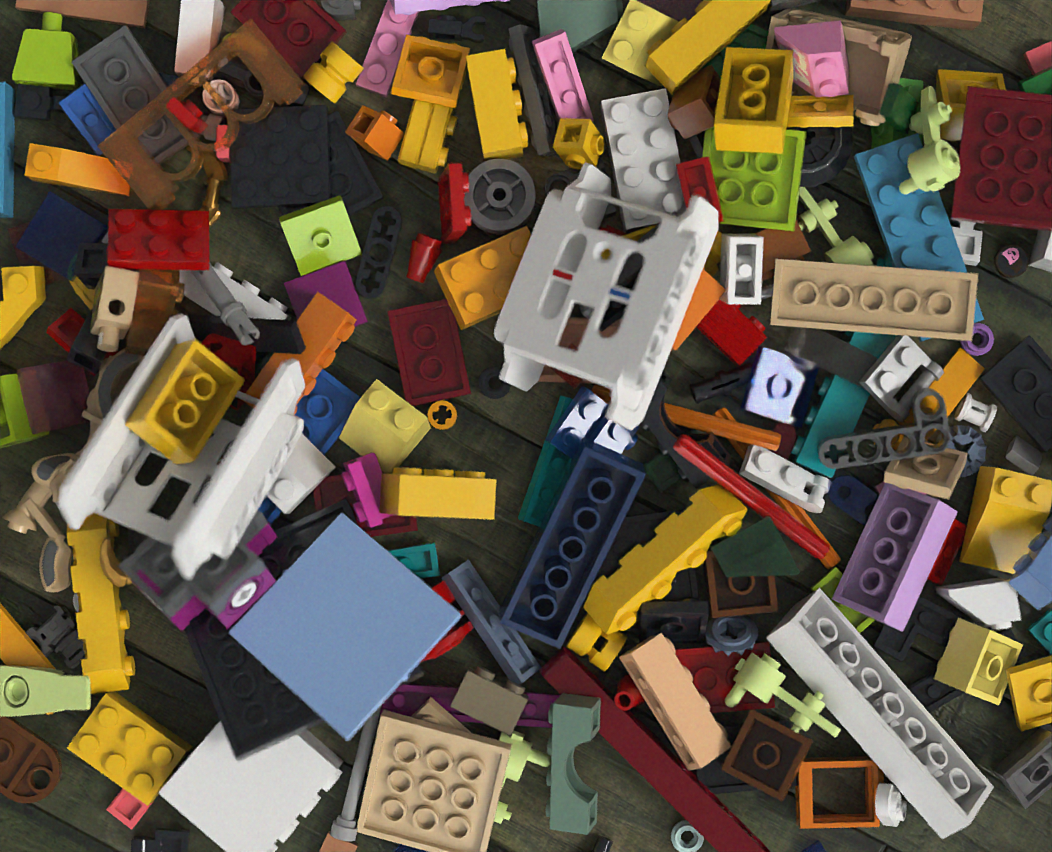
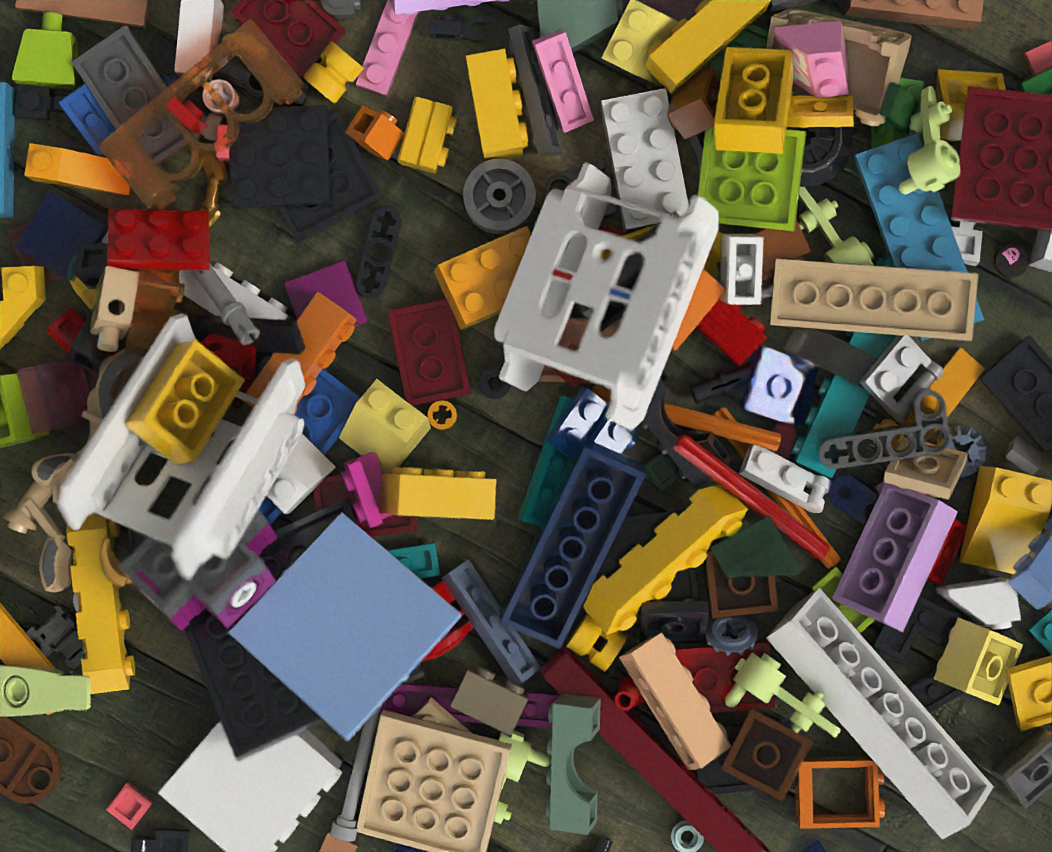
(129, 747): yellow brick -> none
(320, 235): lime plate -> none
(423, 256): red cone -> none
(430, 71): light orange plate -> none
(453, 212): red plate -> none
(578, 142): yellow brick -> none
(698, 179): red plate -> none
(889, 805): white plate -> none
(975, 412): white bush -> none
(986, 340): medium lavender plate -> none

